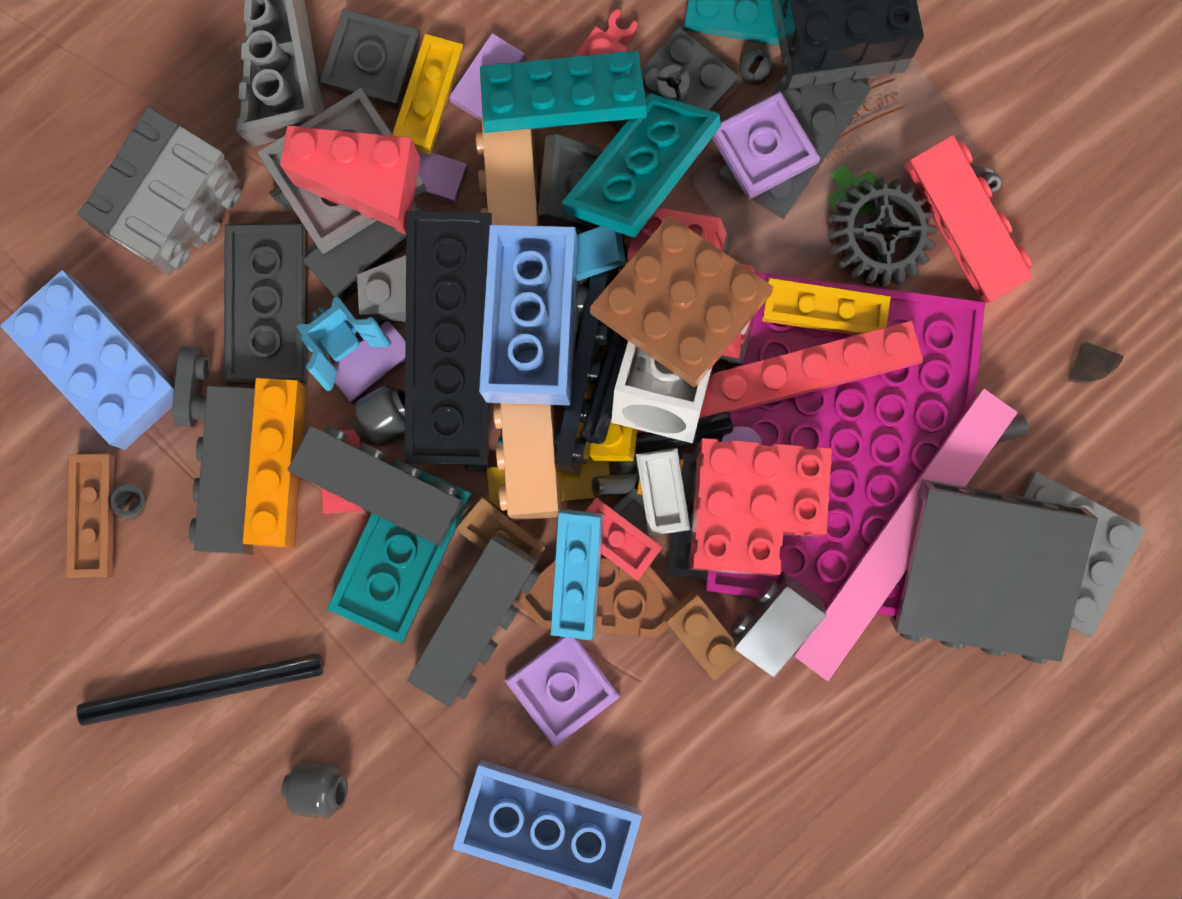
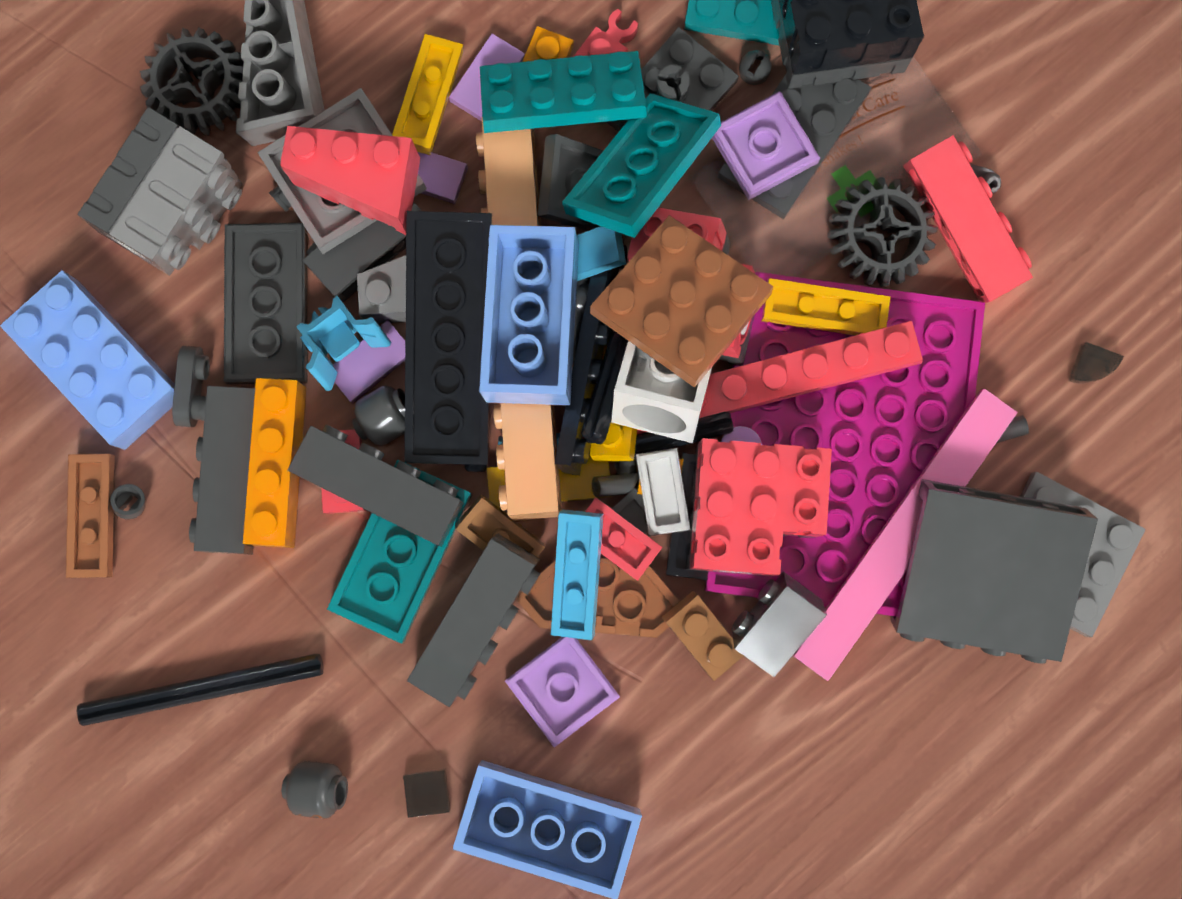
(166, 93): none -> dark grey gear
(371, 57): dark grey plate -> none
(426, 793): none -> clear smoke tile
(548, 45): none -> light orange plate

